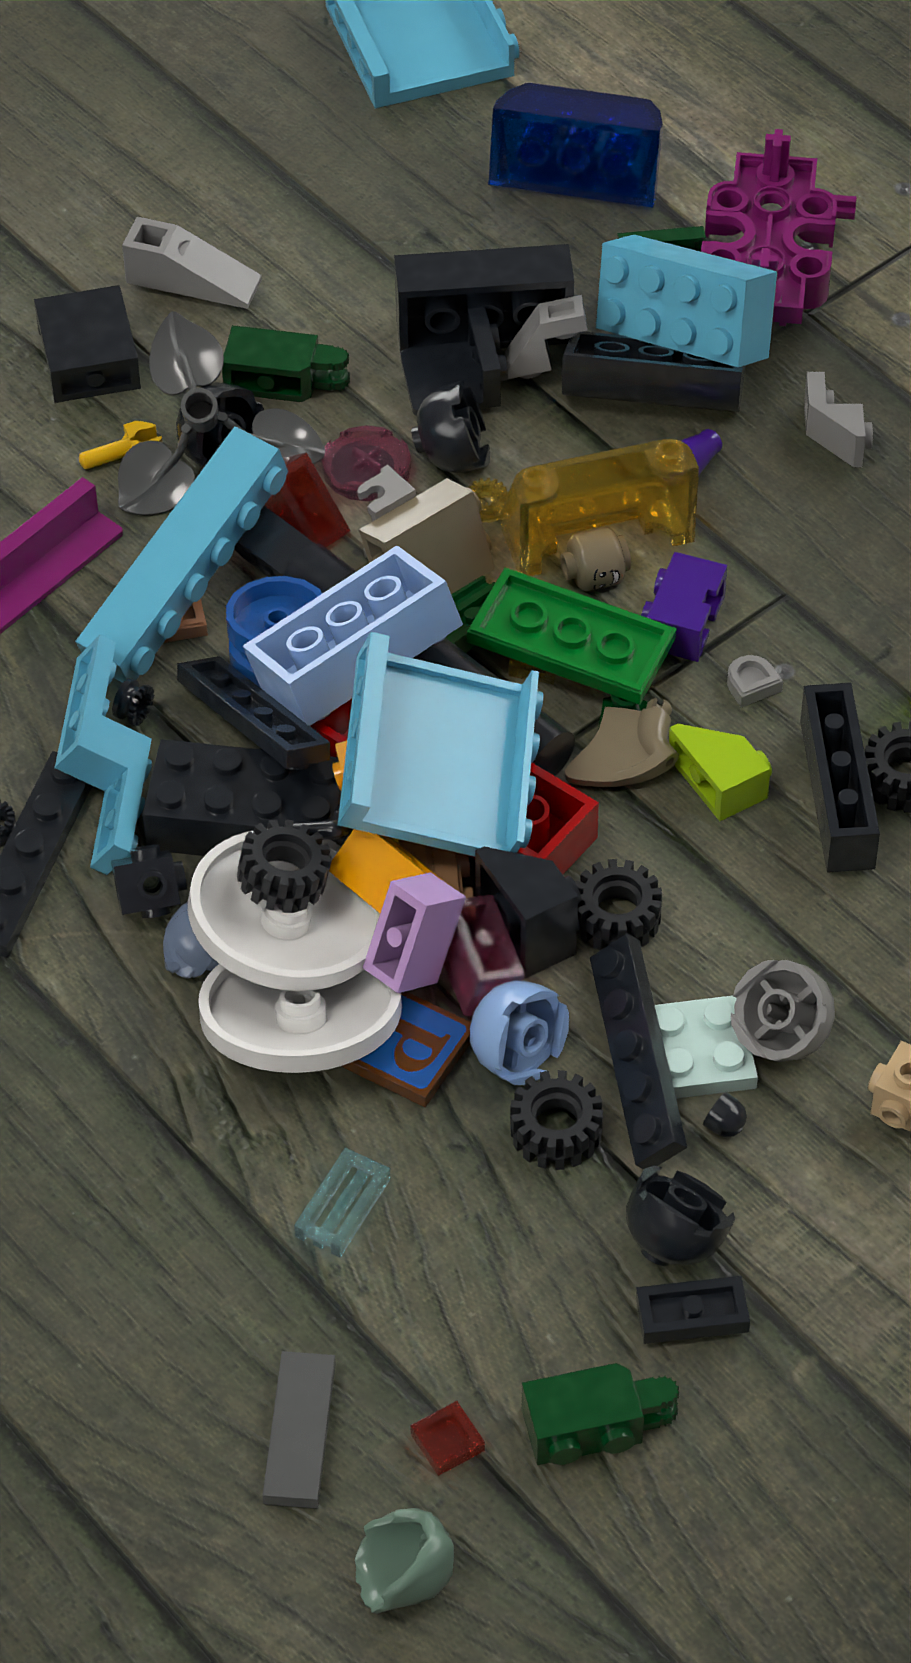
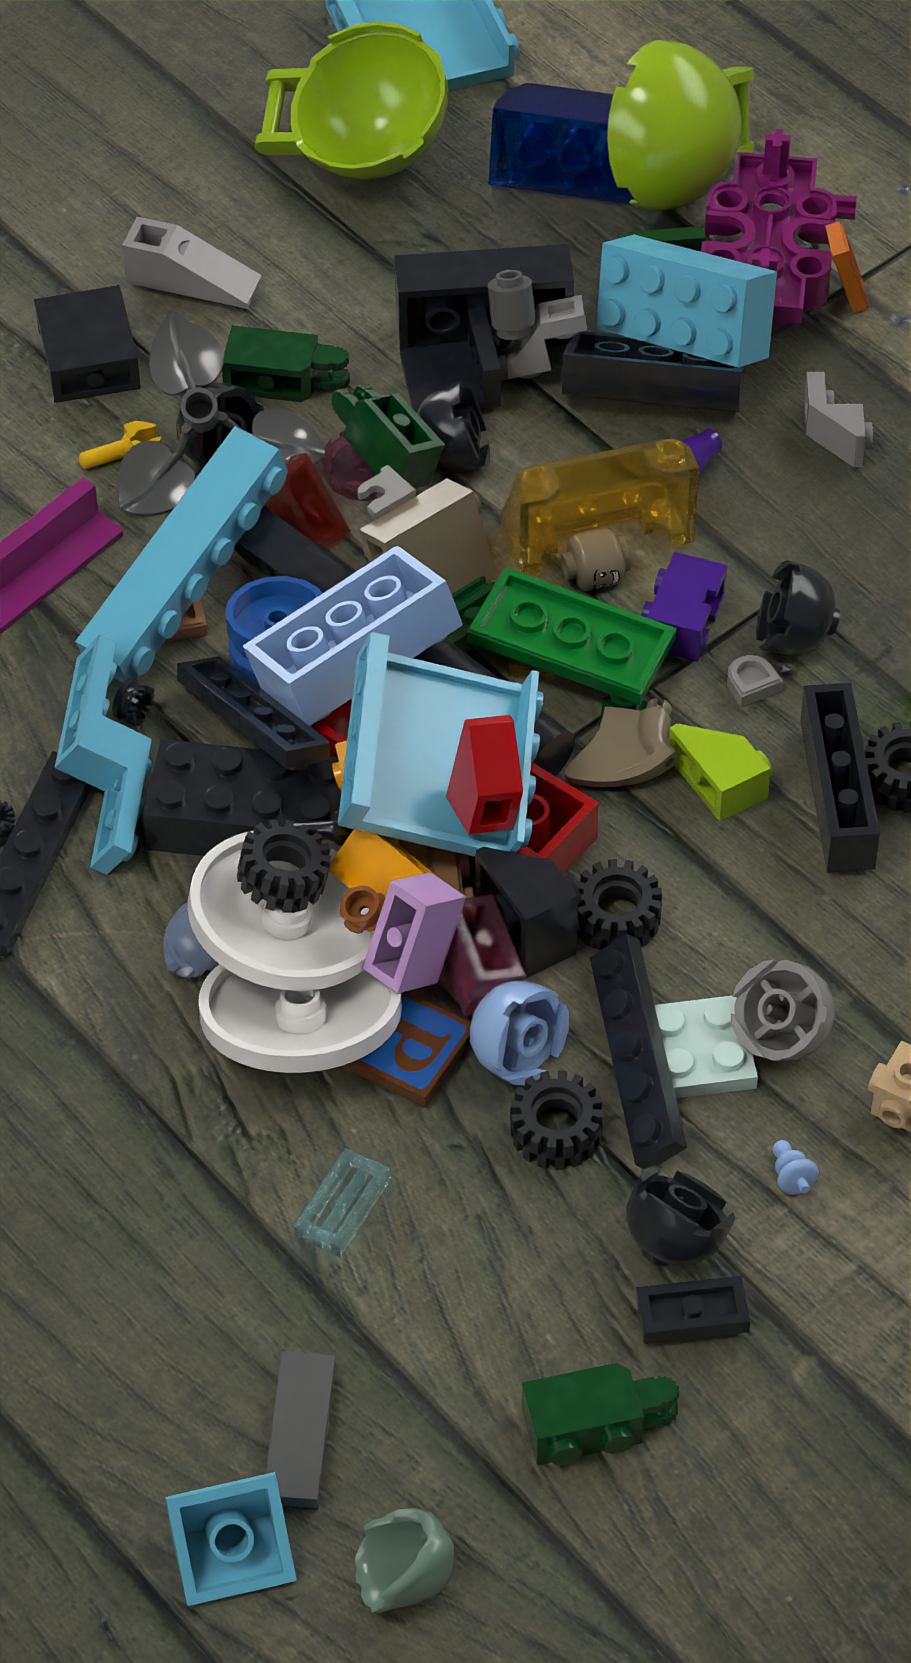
(131, 873): black brick -> none
(230, 1539): none -> medium azure slope
(354, 902): none -> dark orange plate
(362, 103): none -> lime windscreen
(388, 433): none -> dark green hinge
(447, 1438): clear red tile -> none
(486, 775): none -> red slope
(491, 490): clear yellow bush -> none
(511, 305): none -> dark grey brick
(677, 125): none -> lime windscreen
(726, 1116): black hinge -> none
(794, 1171): none -> light blue hair
(797, 612): none -> black cylinder
(847, 267): none -> orange tile

